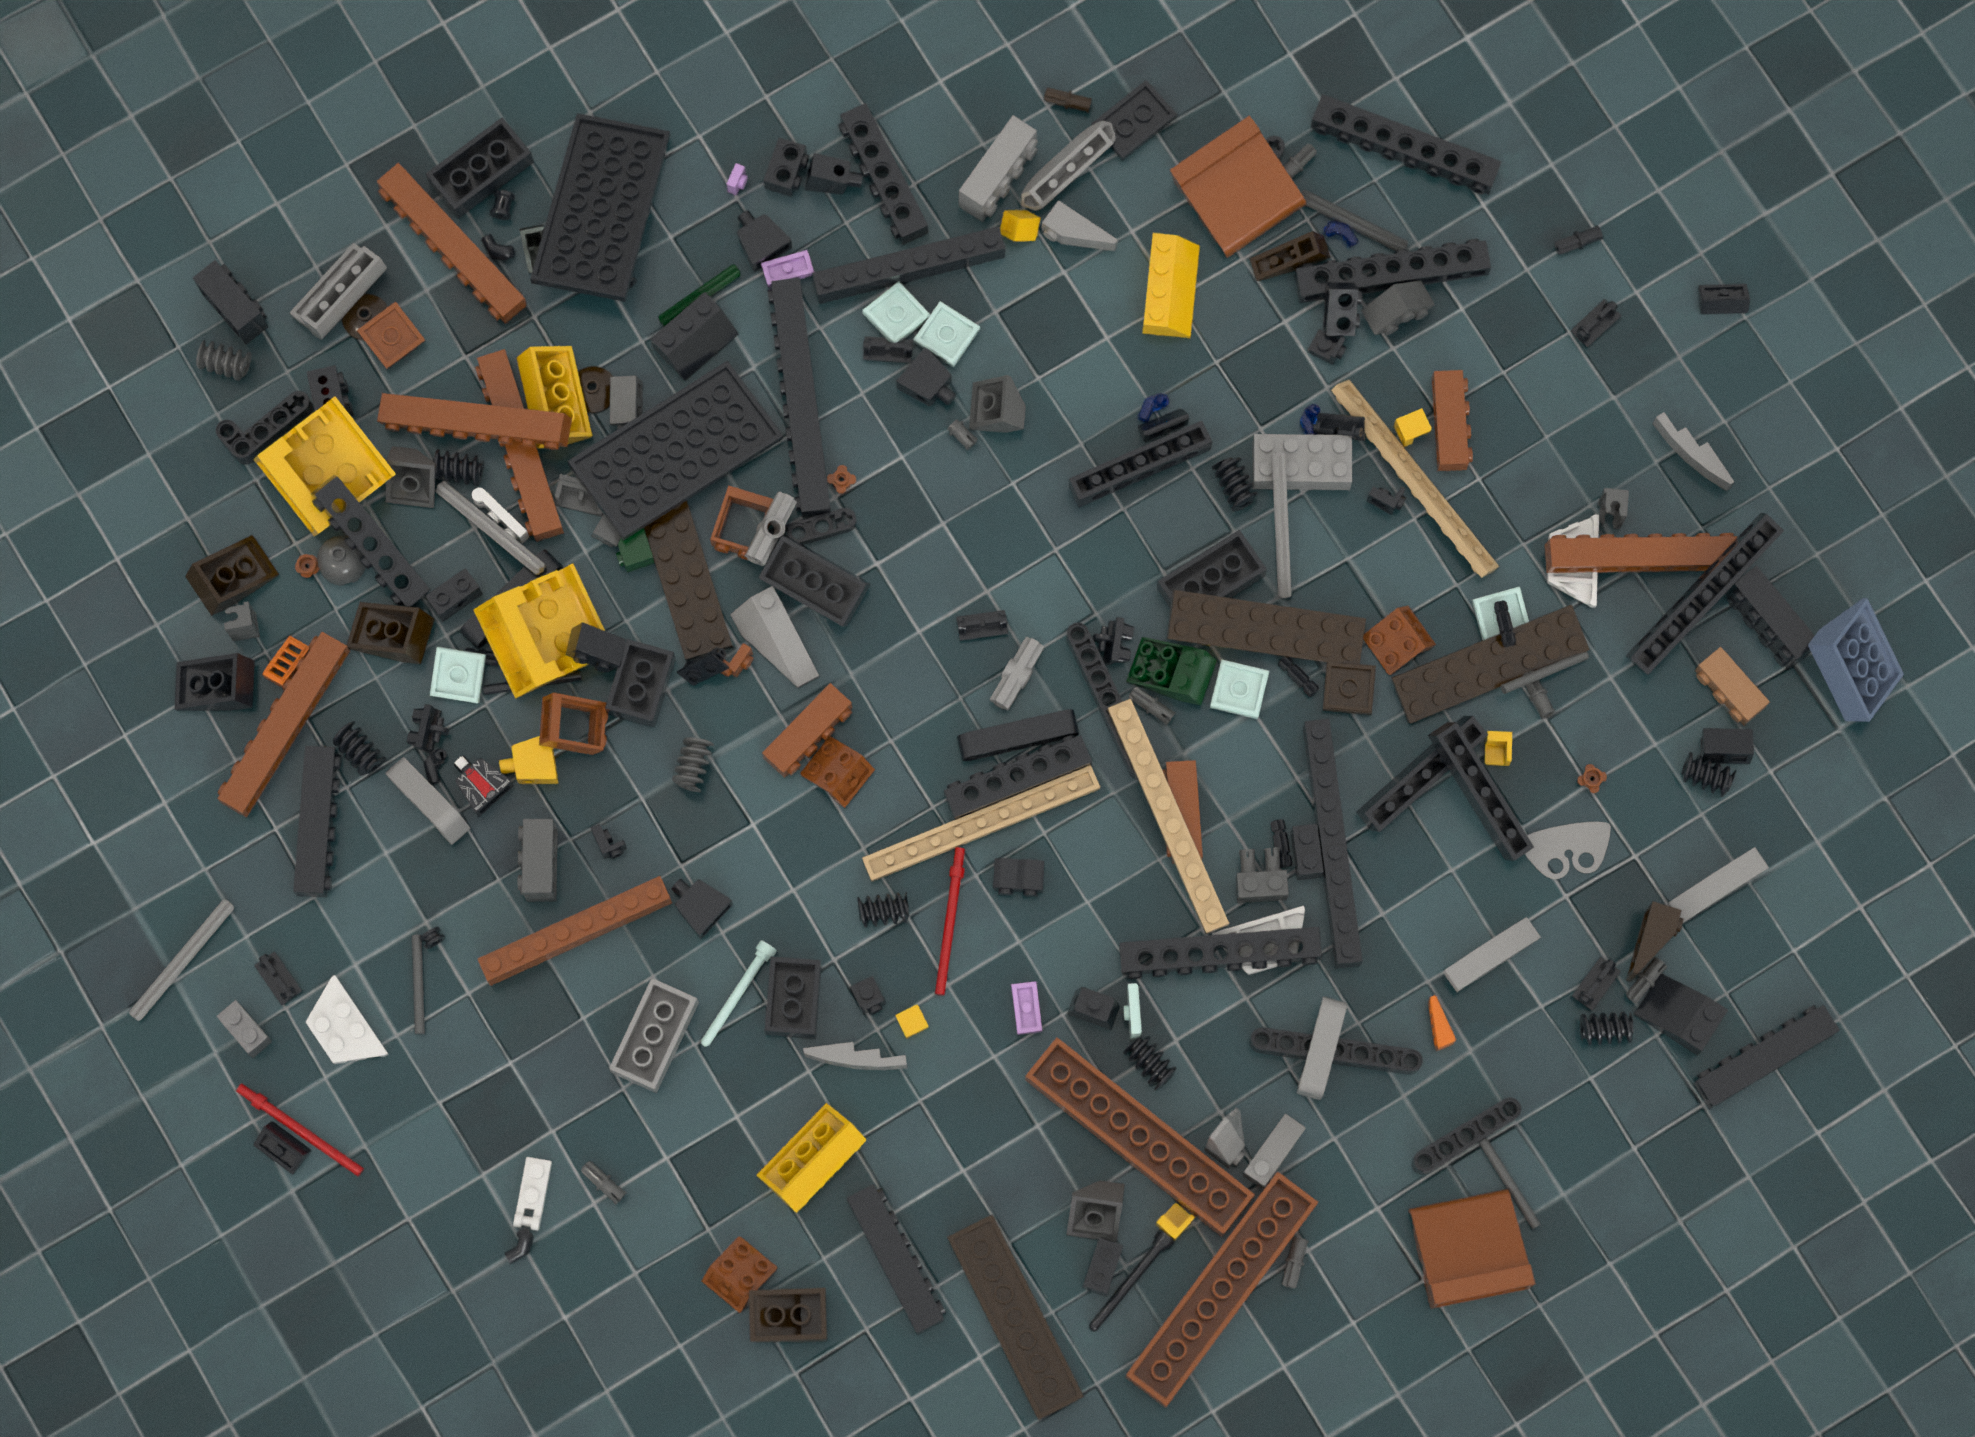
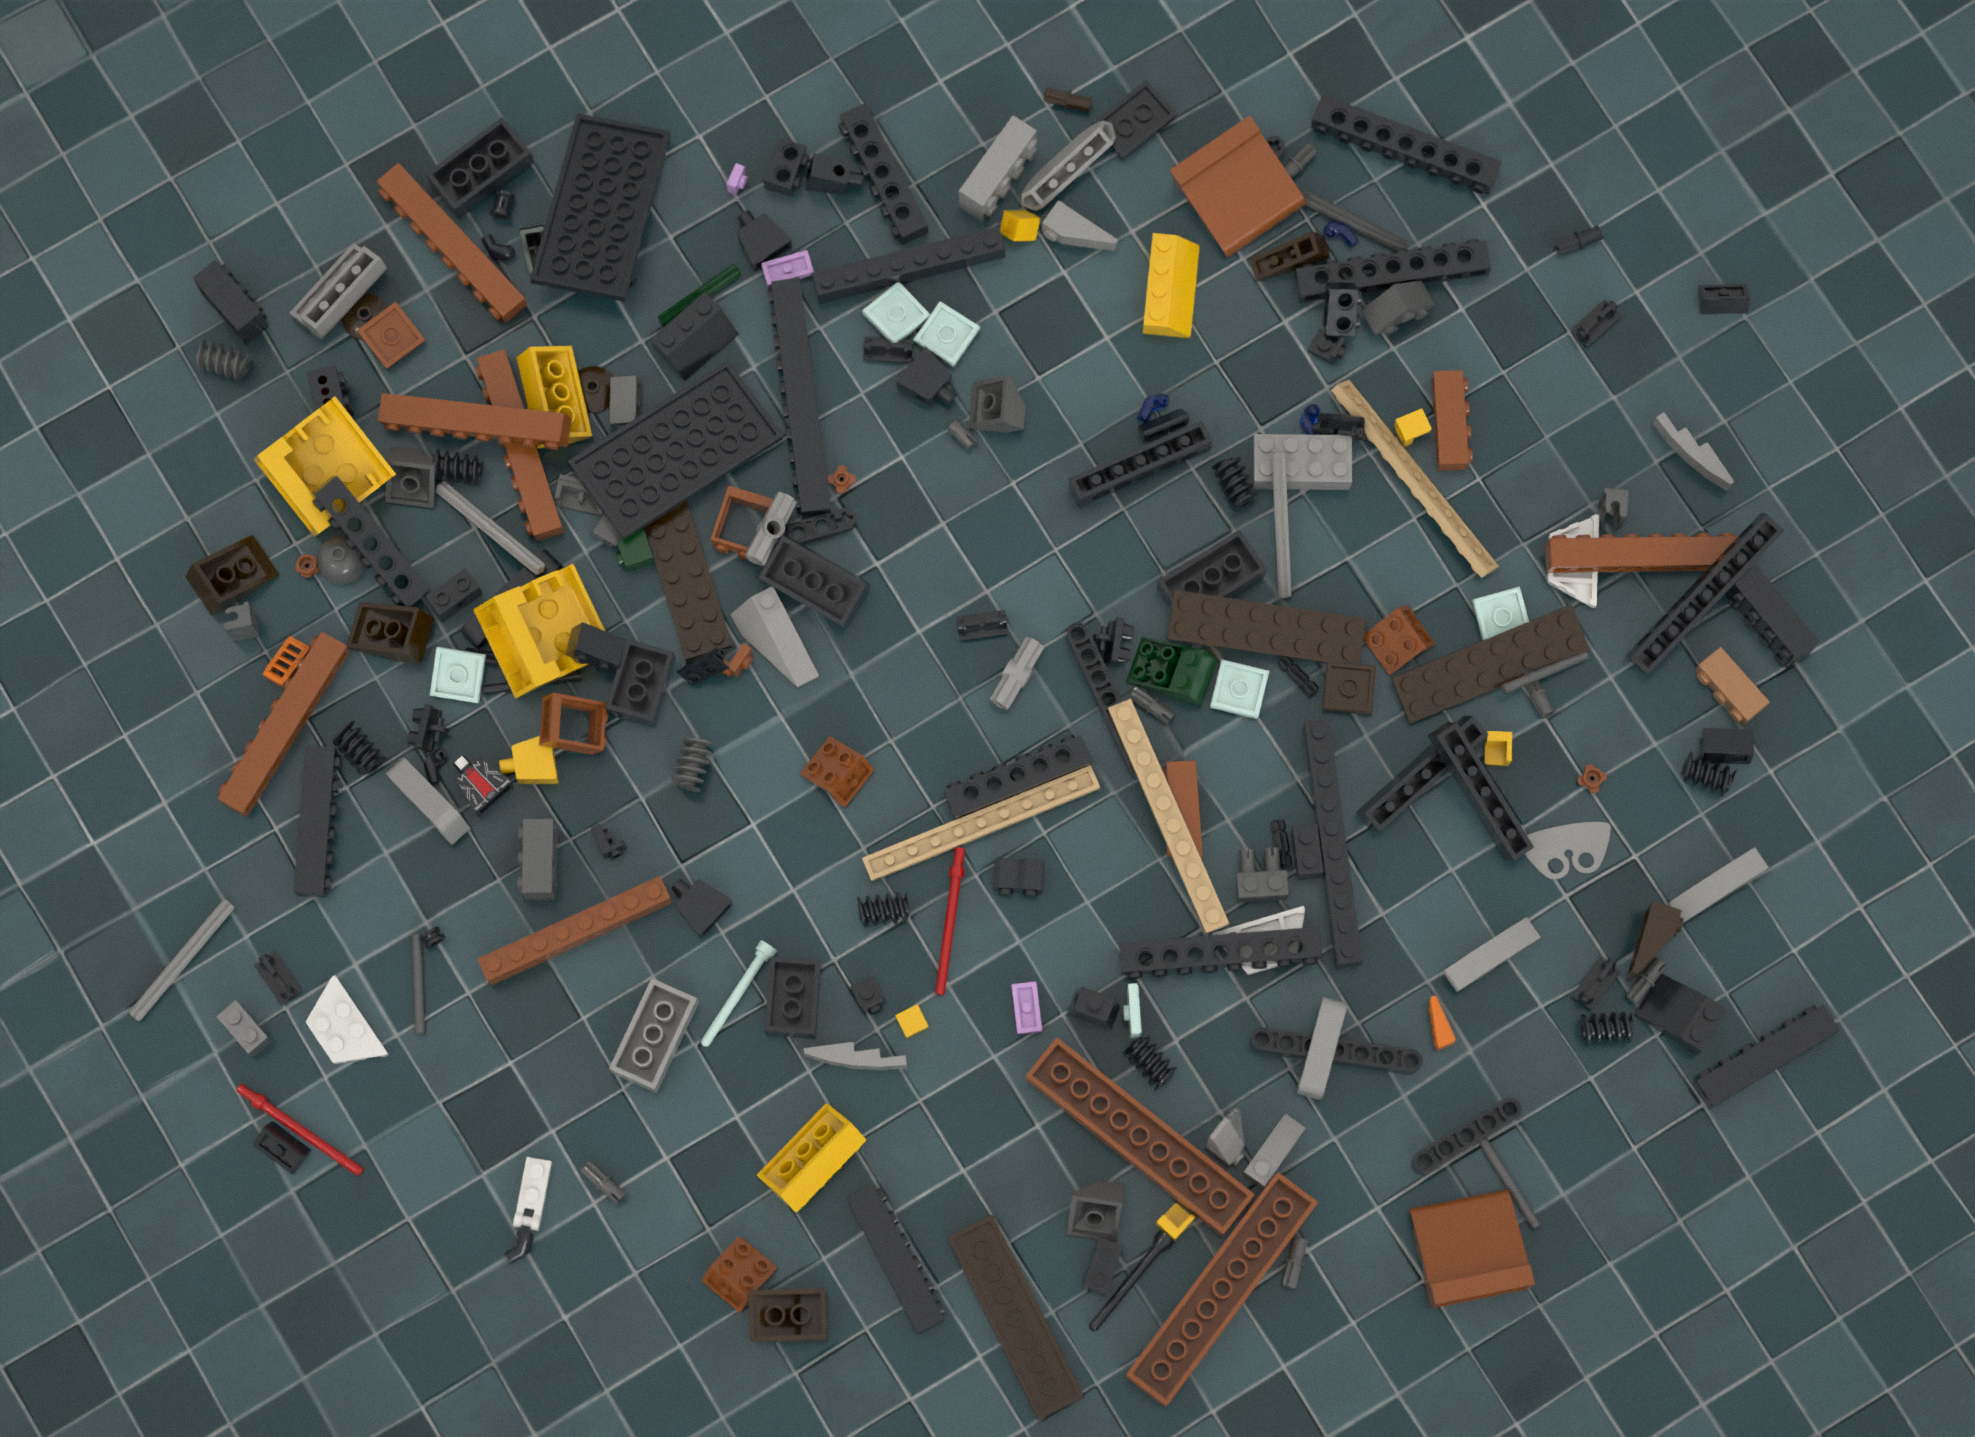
(215, 683): black slope -> none
(266, 423): black beam -> none
(499, 514): white plate -> none
(807, 731): dark orange brick -> none
(1017, 735): black beam -> none
(1383, 500): black bracket -> none
(1504, 623): black axle -> none
(1856, 661): sand blue slope -> none

